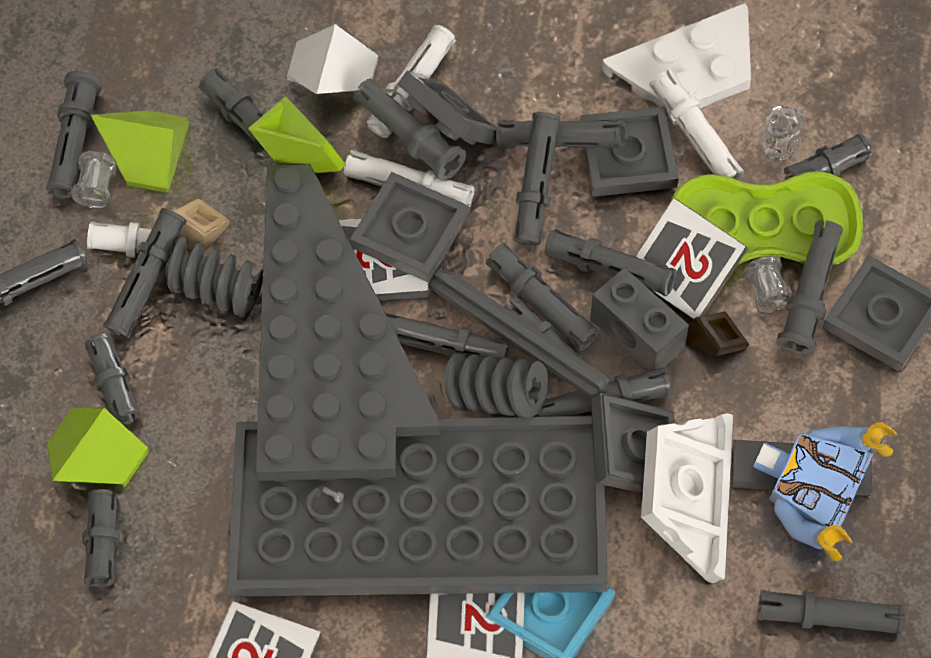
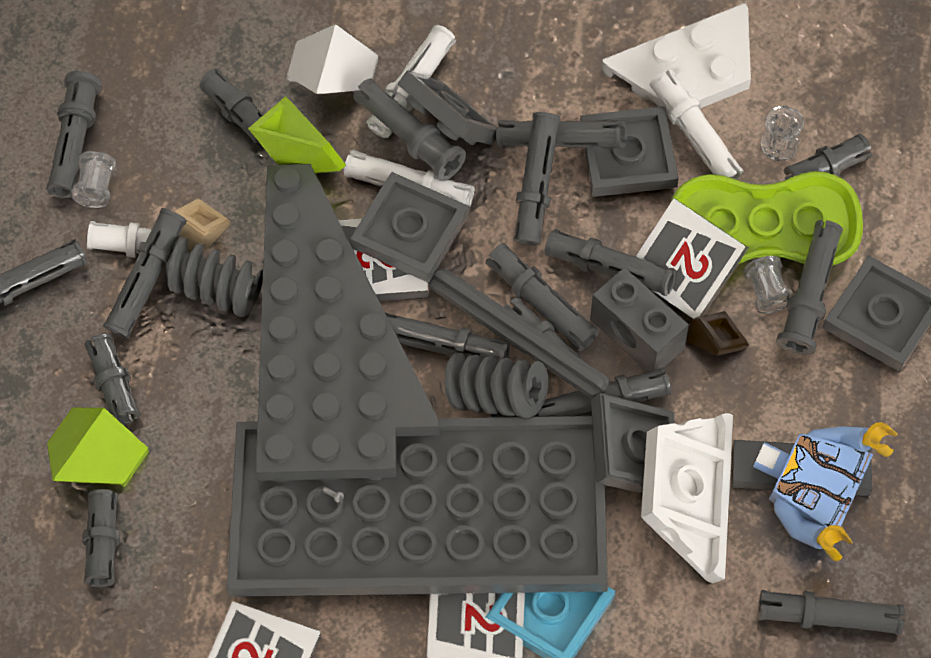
(144, 145): lime slope -> none

